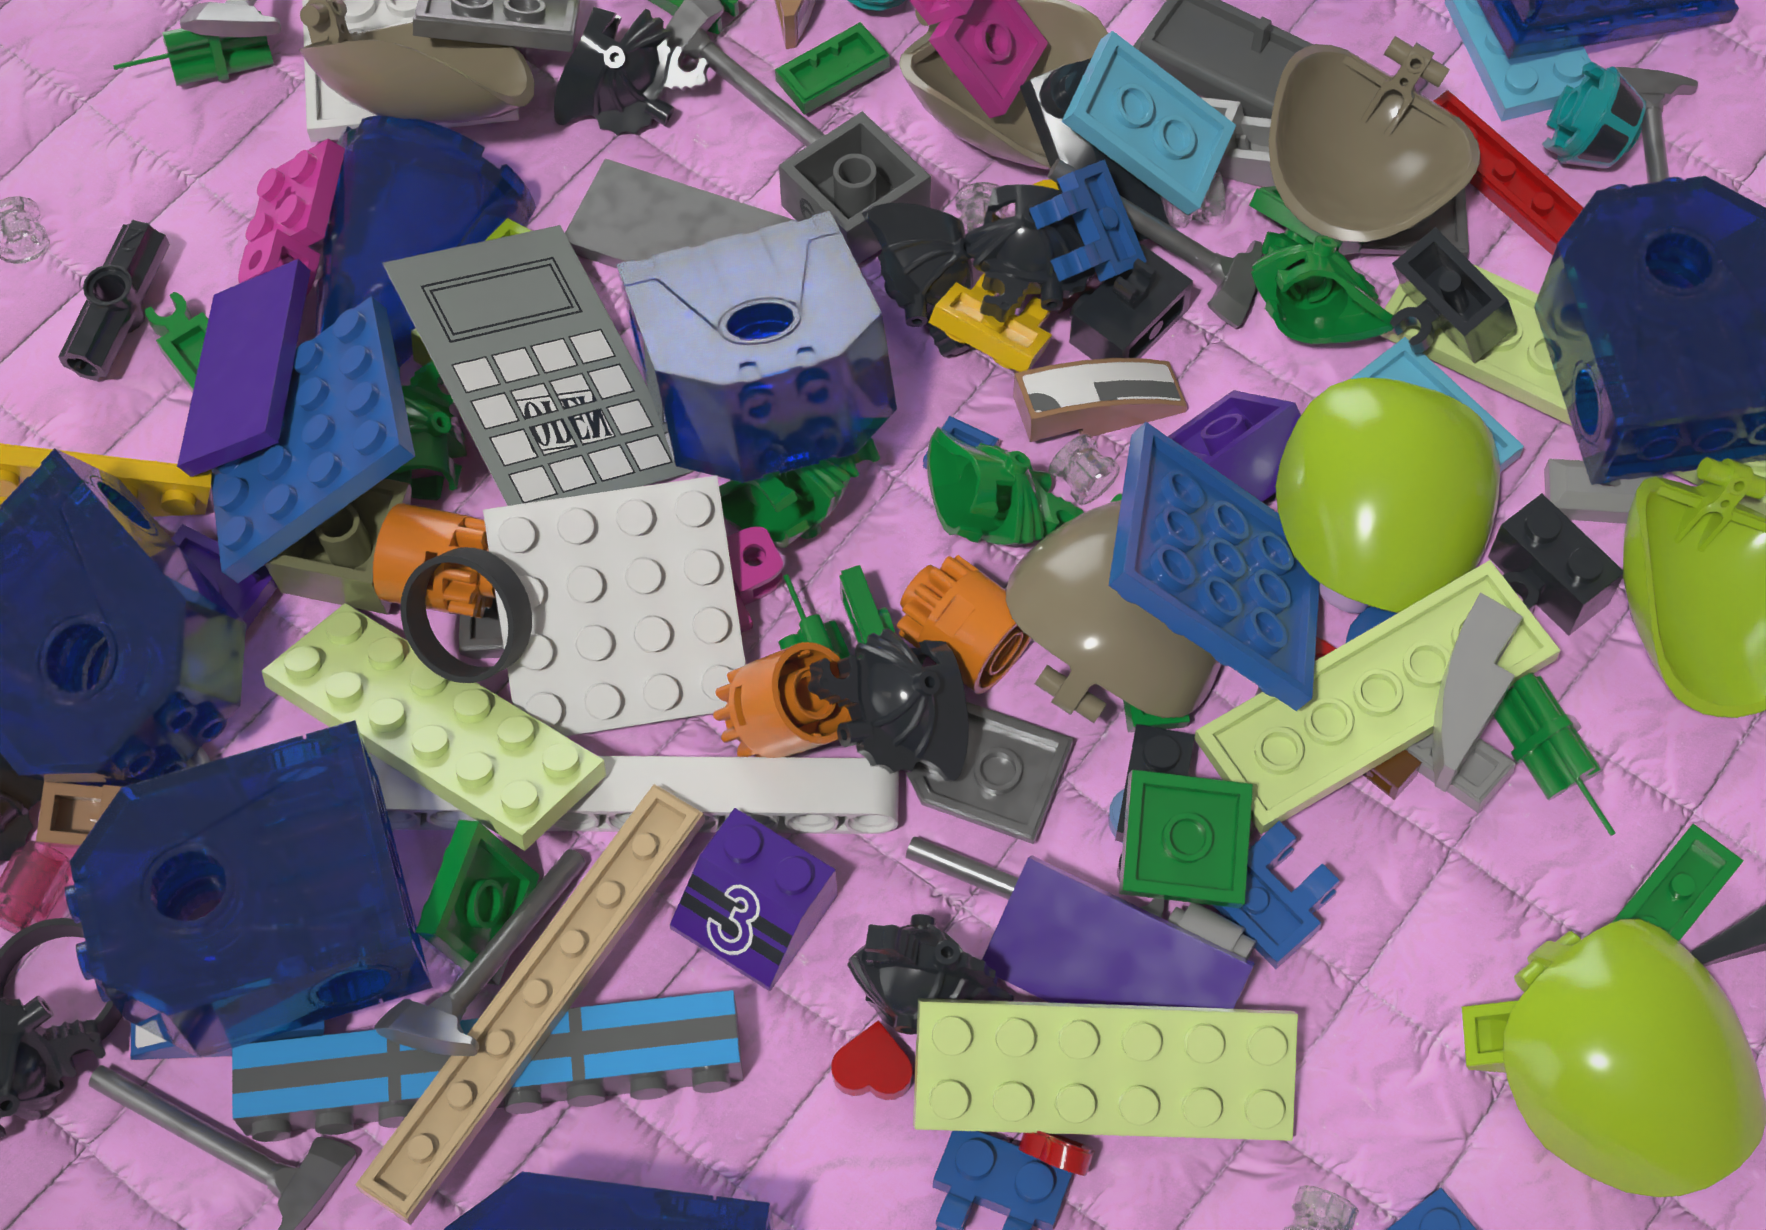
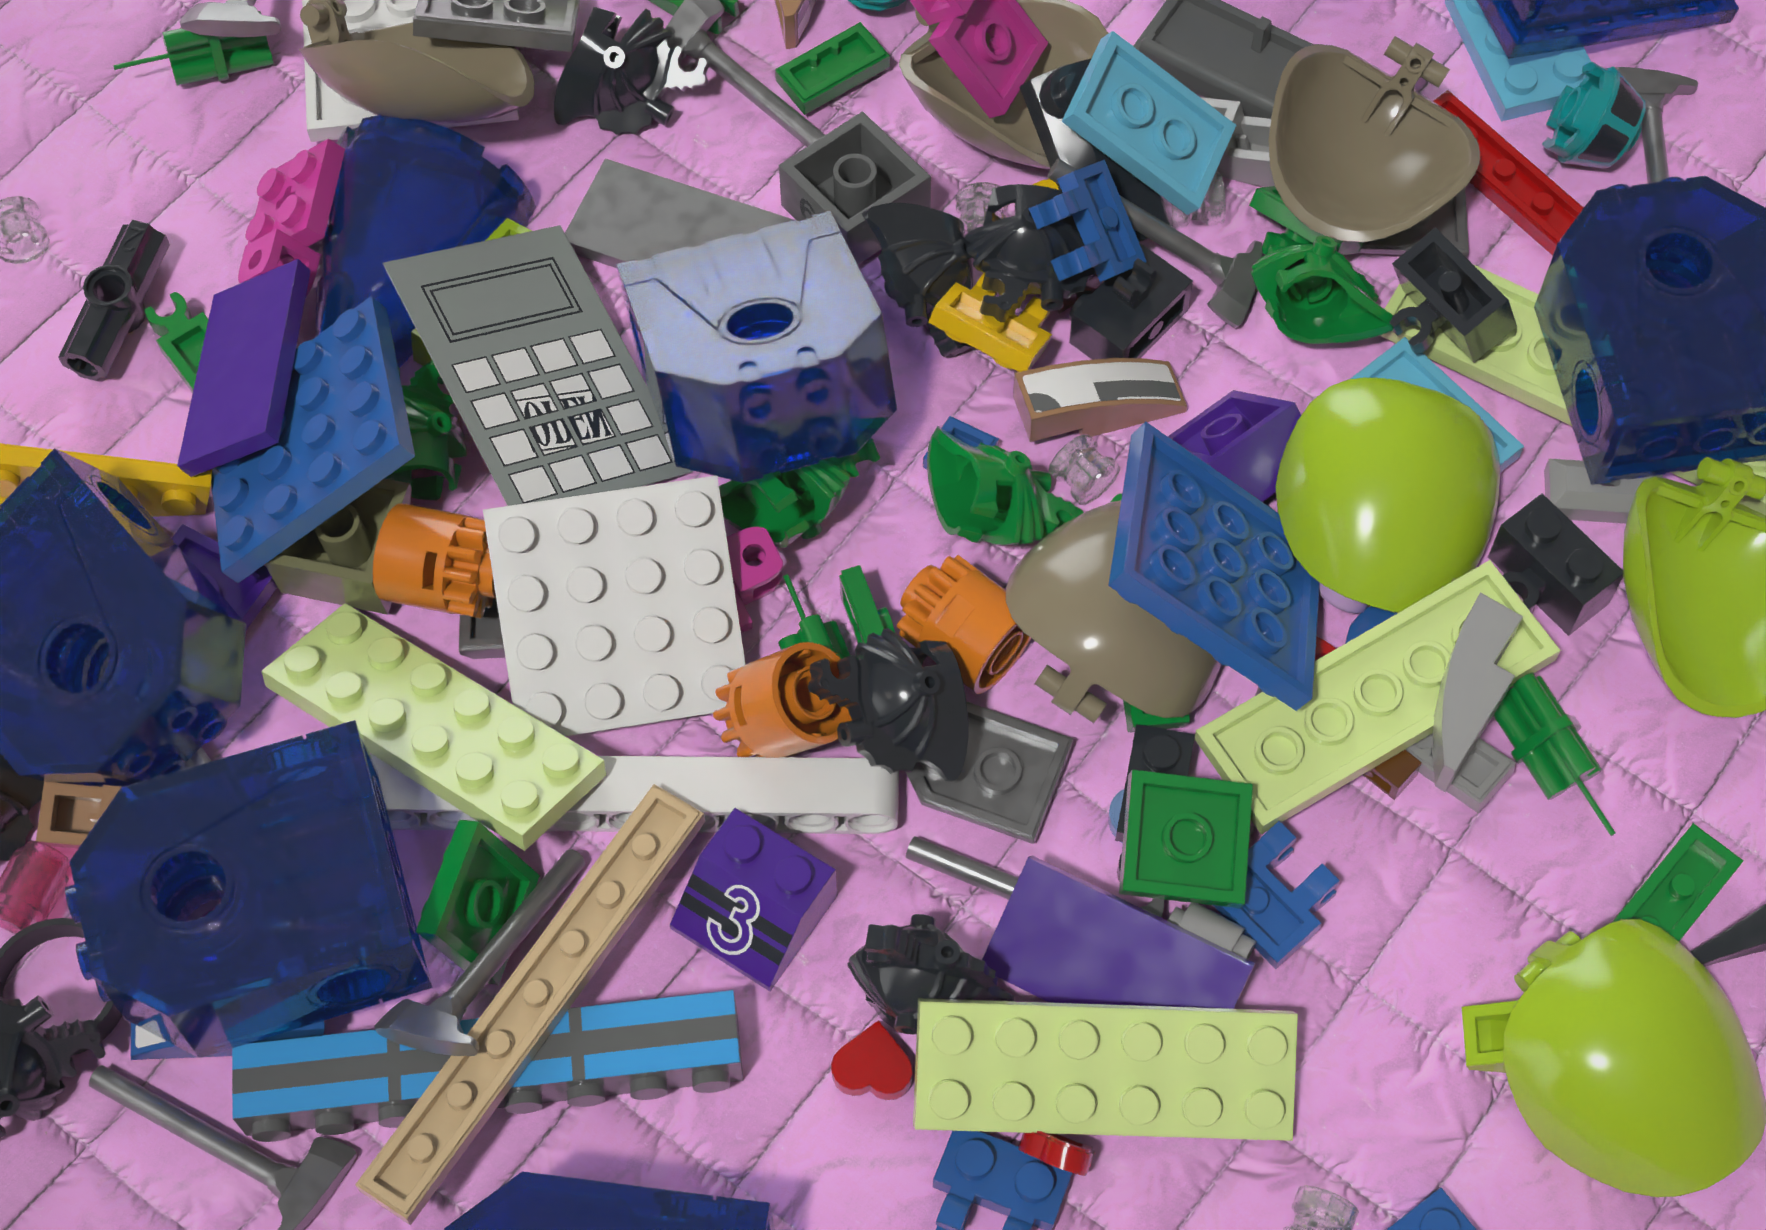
(420, 633): black tyre -> none

